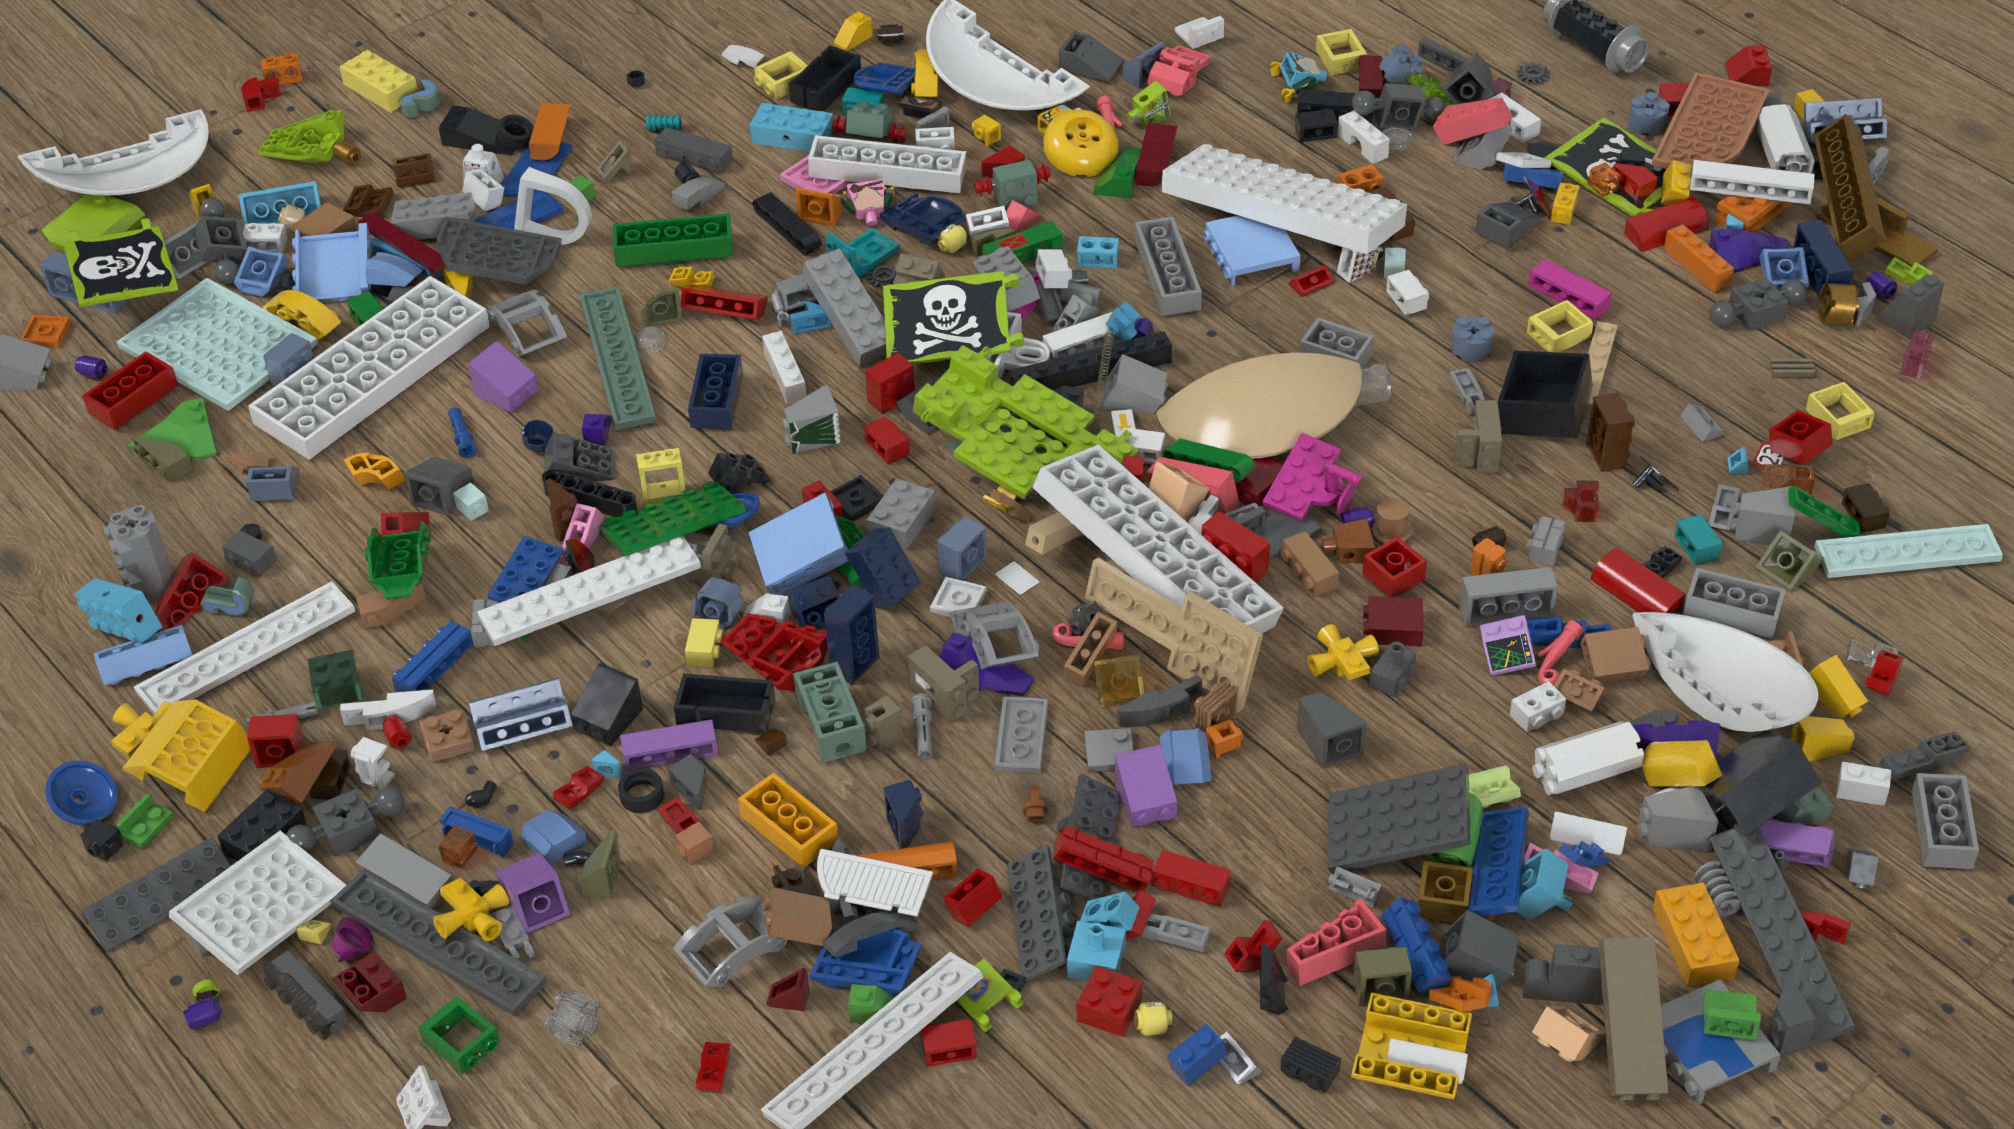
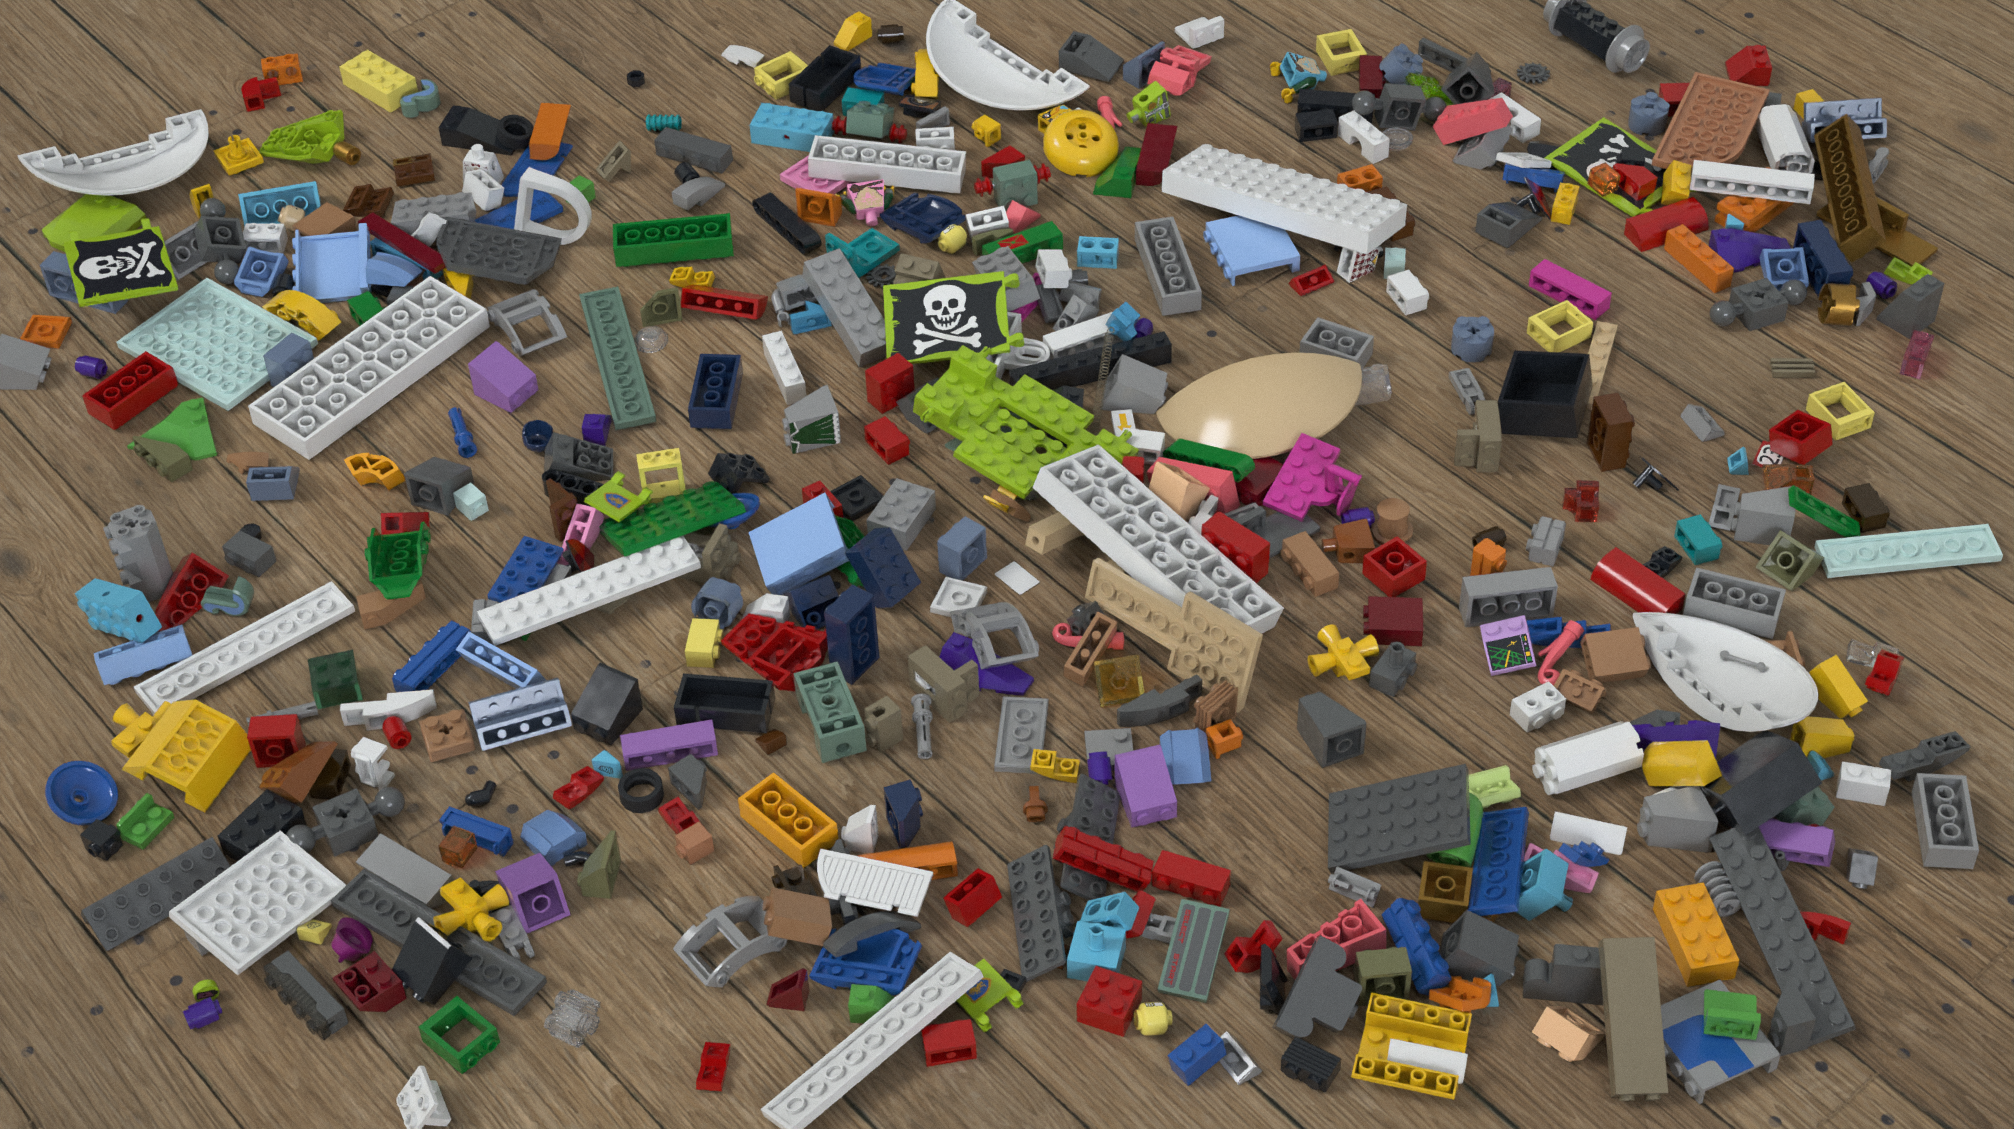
(238, 155): none -> yellow plate
(429, 229): none -> white slope
(429, 962): none -> black slope
(498, 662): none -> light blue brick
(616, 500): none -> lime flag
(861, 831): none -> white slope
(1049, 765): none -> yellow slope
(1099, 767): none -> dark purple brick
(1193, 950): none -> dark grey tile
(1319, 993): none -> dark grey brick
(1724, 655): none -> light grey hinge
(1820, 765): none -> medium azure slope

